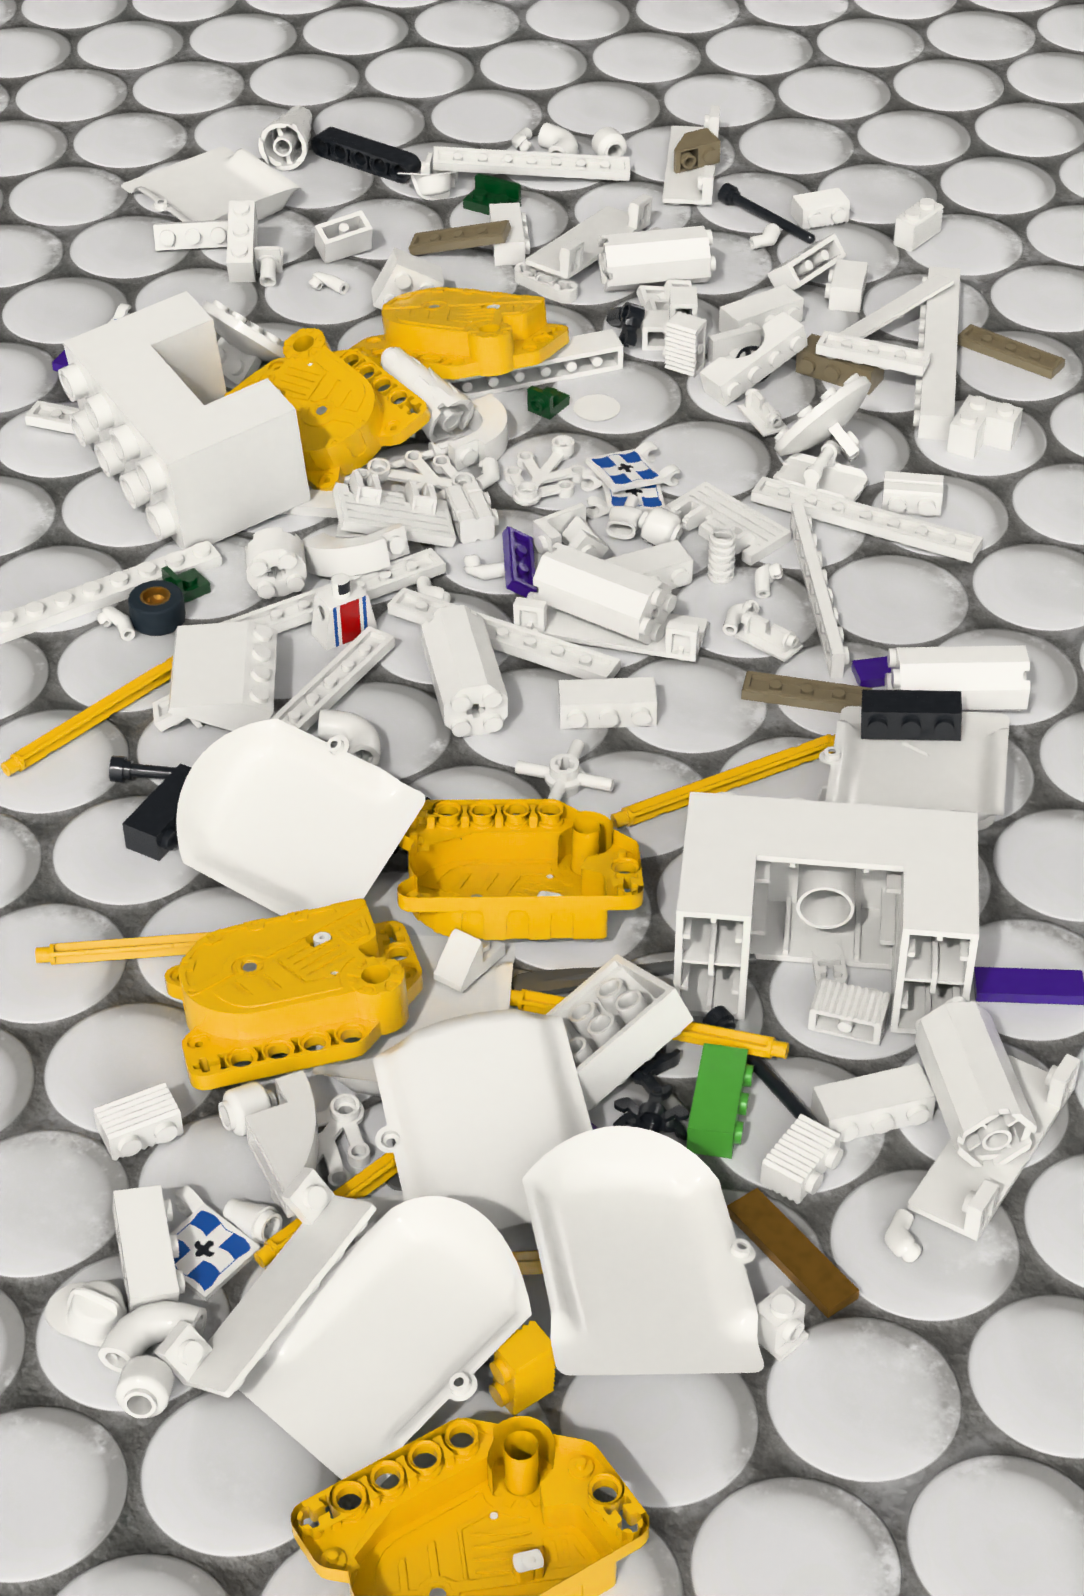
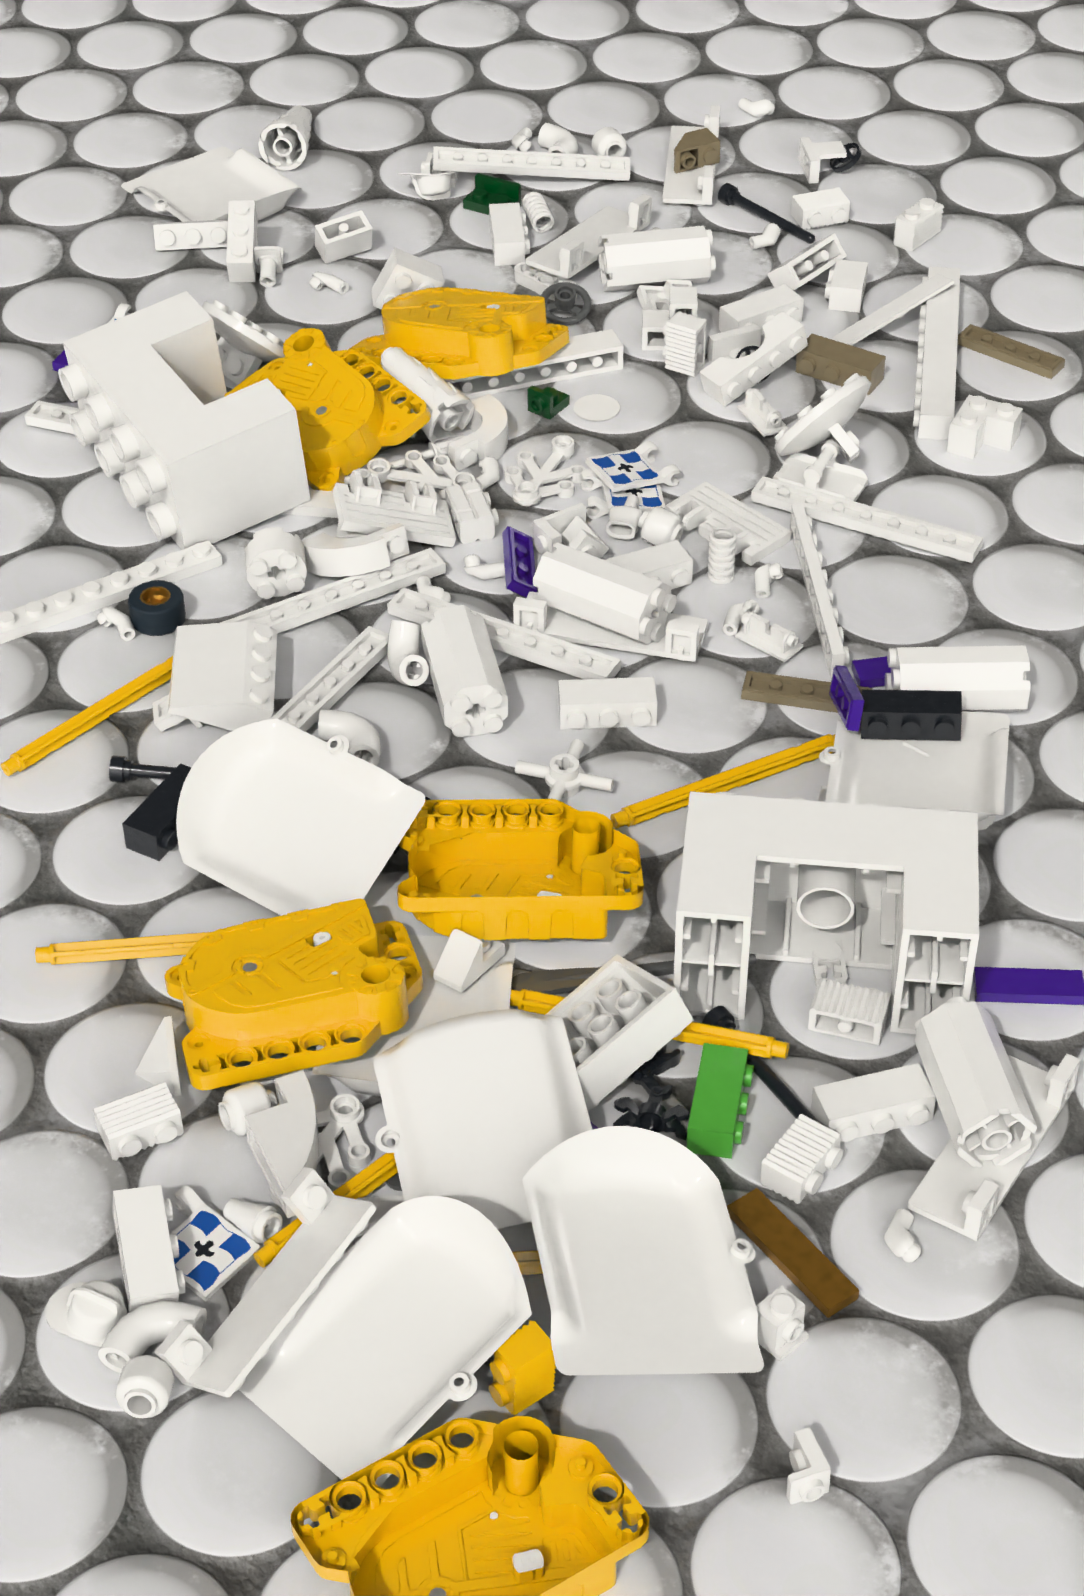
(161, 1060): none -> white slope
(190, 582): dark green bracket -> none
(341, 612): white torso -> none
(365, 154): black beam -> none
(403, 654): none -> white cylinder
(460, 237): dark tan tile -> none
(538, 212): none -> white piece
(565, 301): none -> dark grey piece
(630, 318): black bar -> none
(757, 108): none -> white arm
(810, 1469): none -> white bracket
(811, 153): none -> white piece
(846, 697): none -> dark purple tile
(873, 353): white plate -> none
(912, 493): white brick -> none

